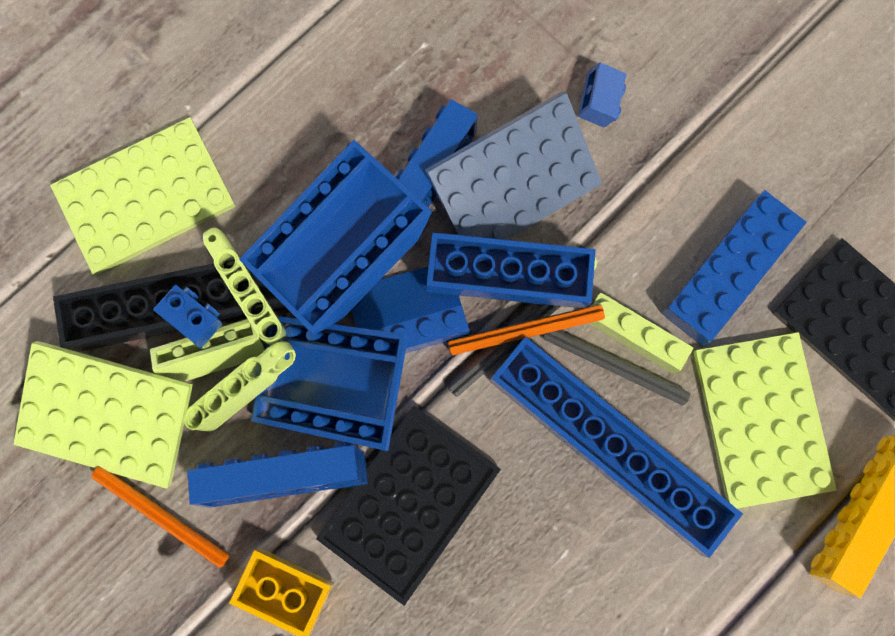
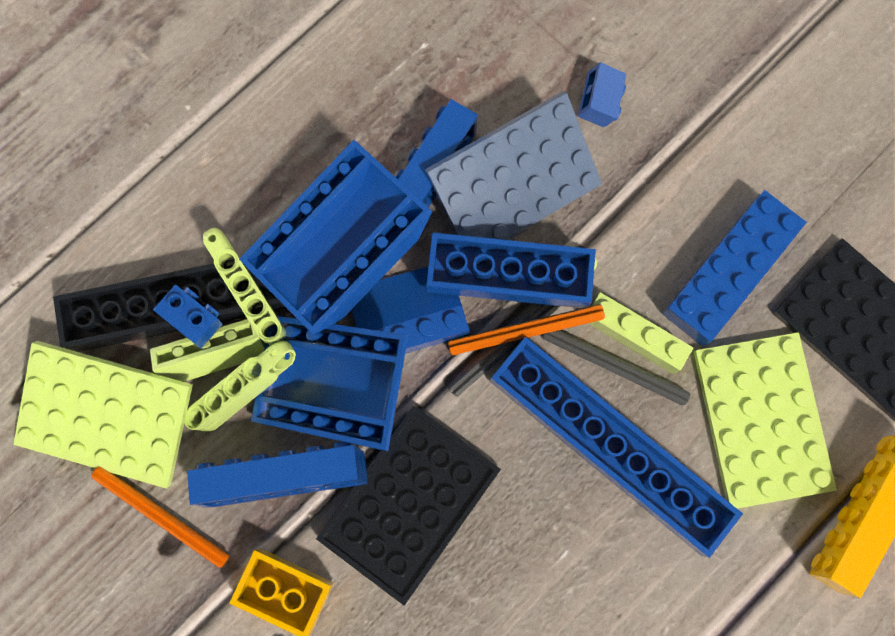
(142, 196): yellowish green plate -> none

